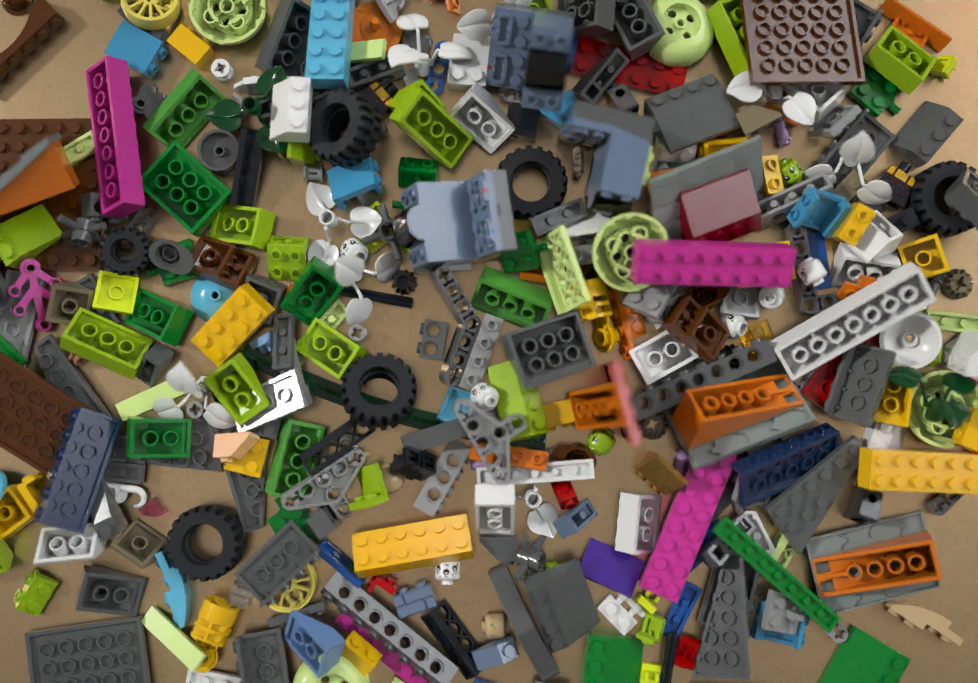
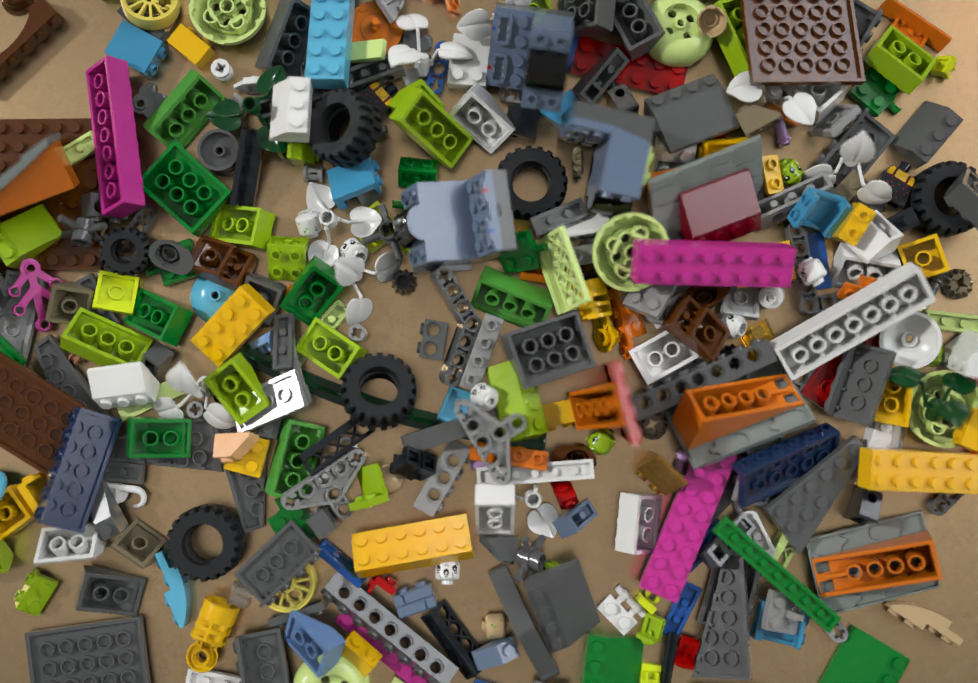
(122, 385): none -> white slope
(152, 508): clear pink tile -> none
(174, 638): yellowish green tile -> none
(308, 223): none -> white head
(378, 297): black axle -> none
(611, 567): dark purple tile -> none
(711, 21): none -> tan hair

